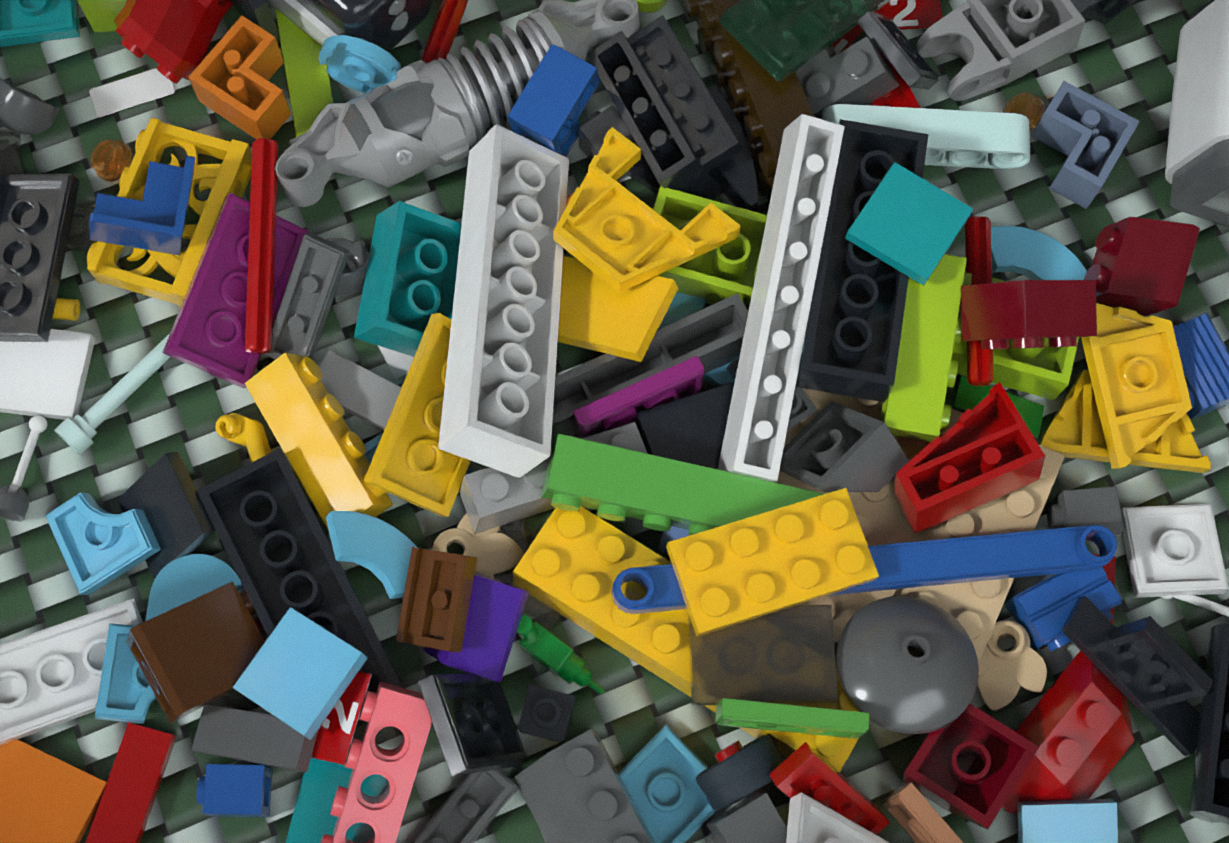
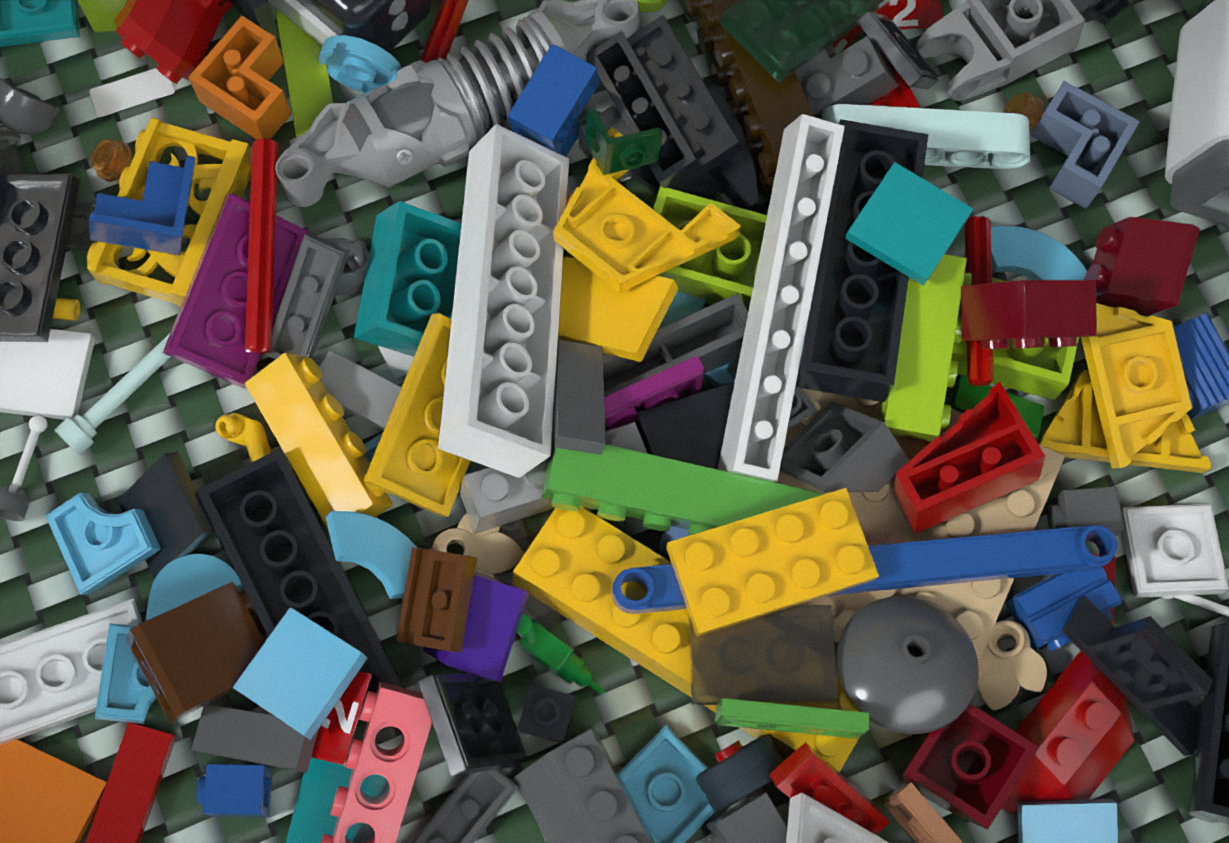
(579, 398): none -> dark grey tile
(622, 152): none -> dark green bracket

